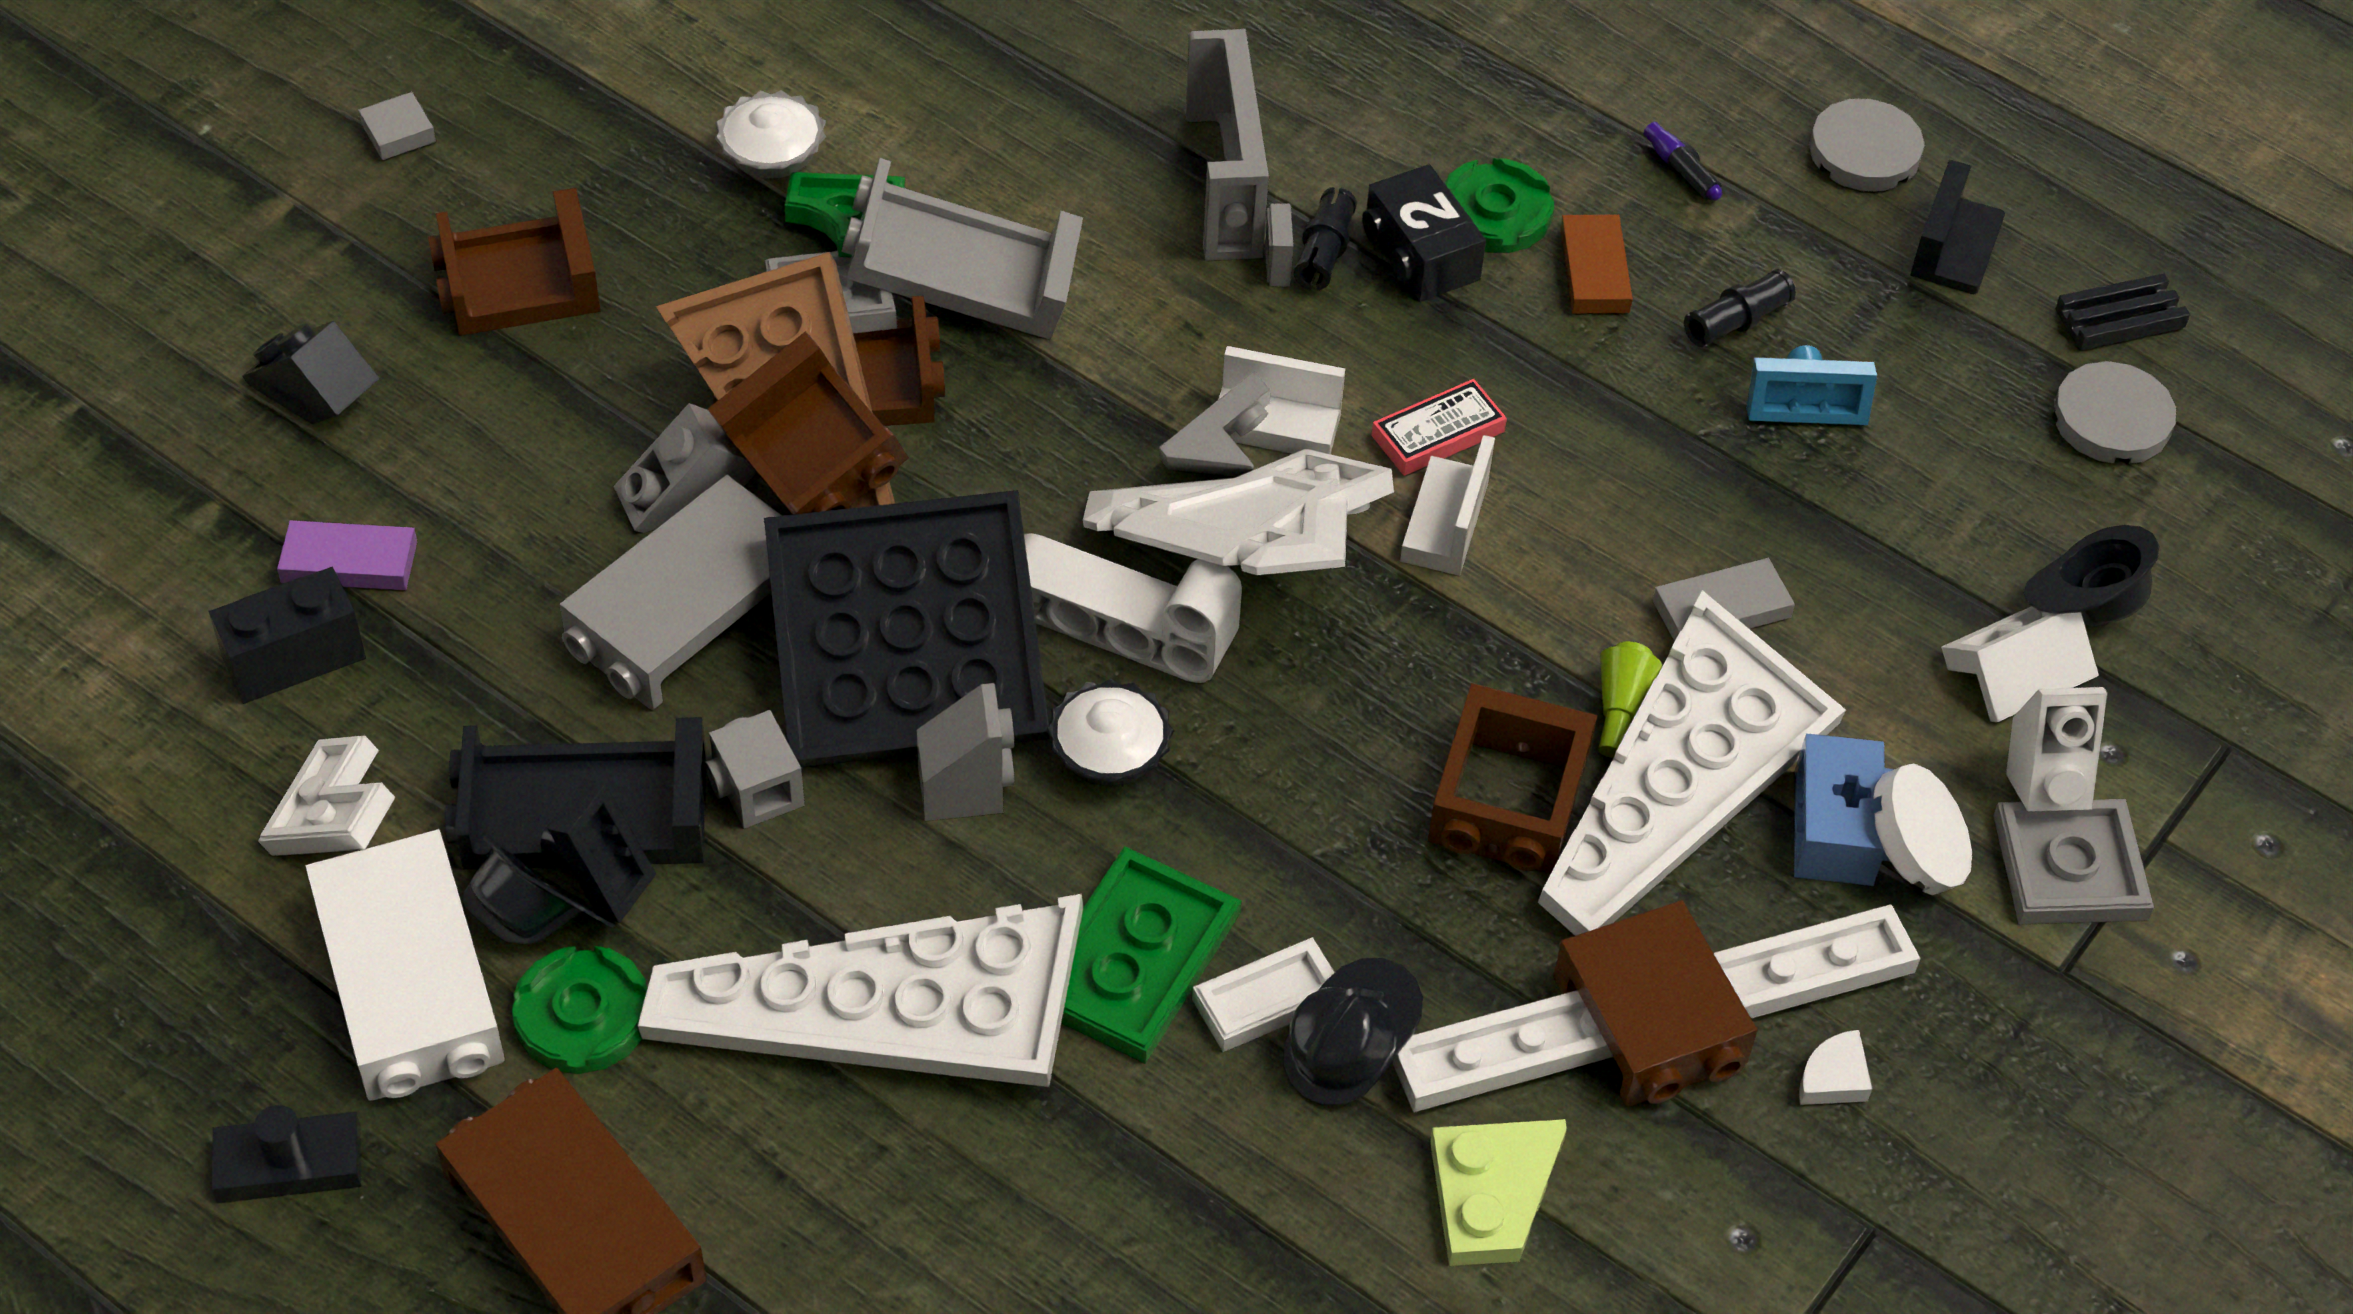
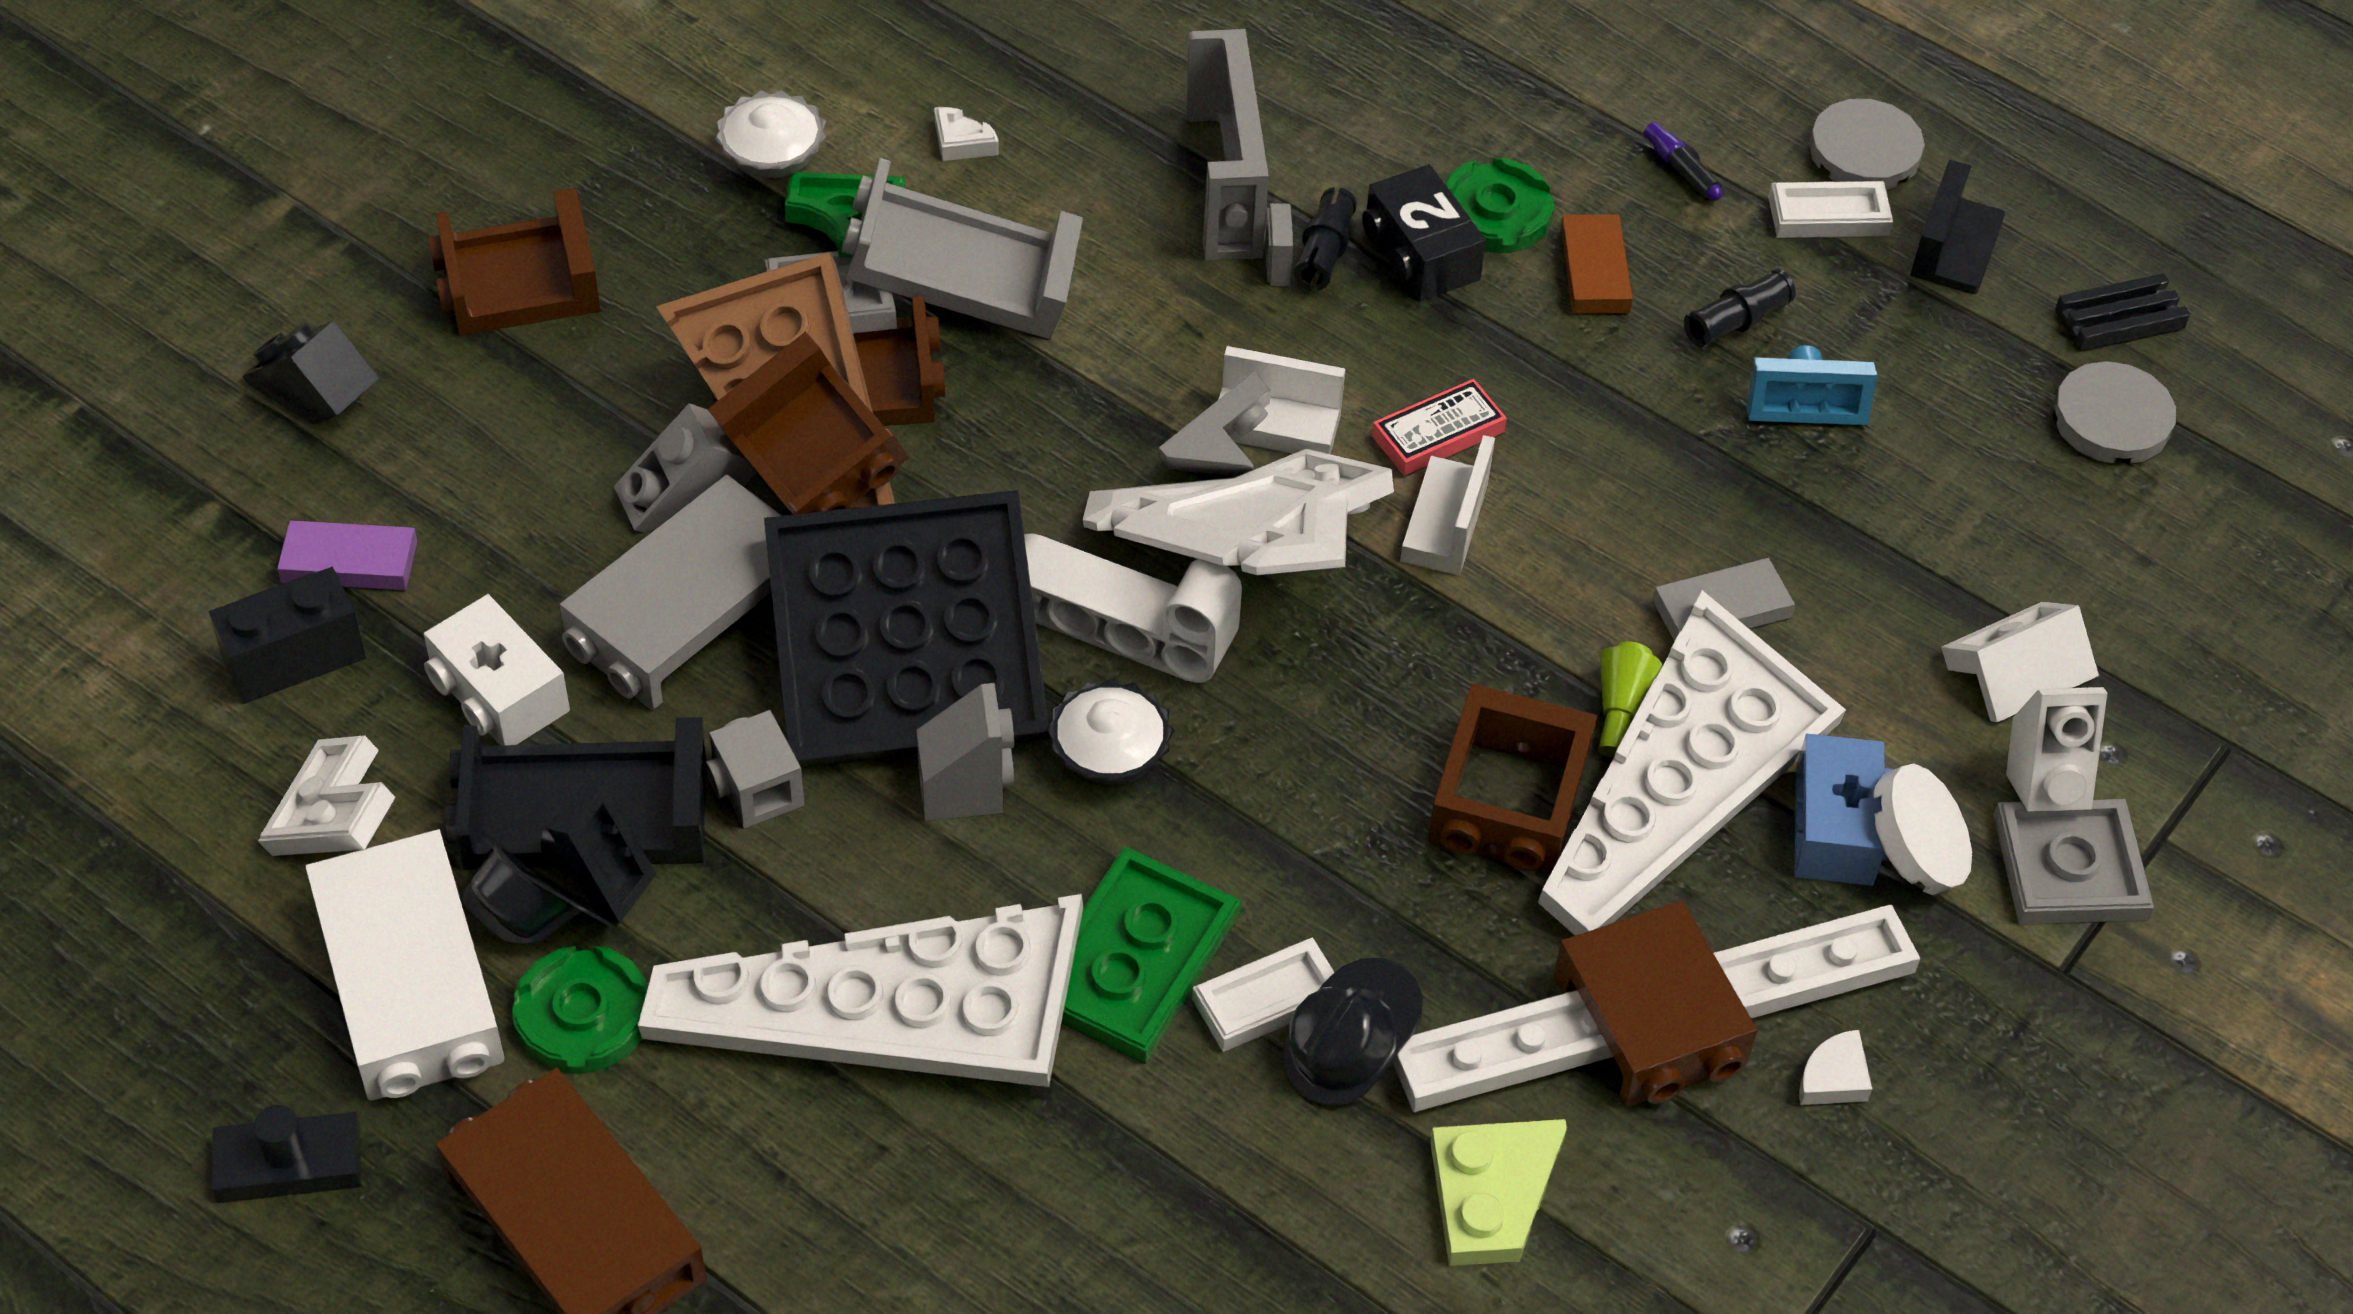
(397, 125): light grey tile -> none
(495, 672): none -> white brick
(962, 136): none -> white tile
(1830, 209): none -> white tile
(2099, 576): black piece -> none

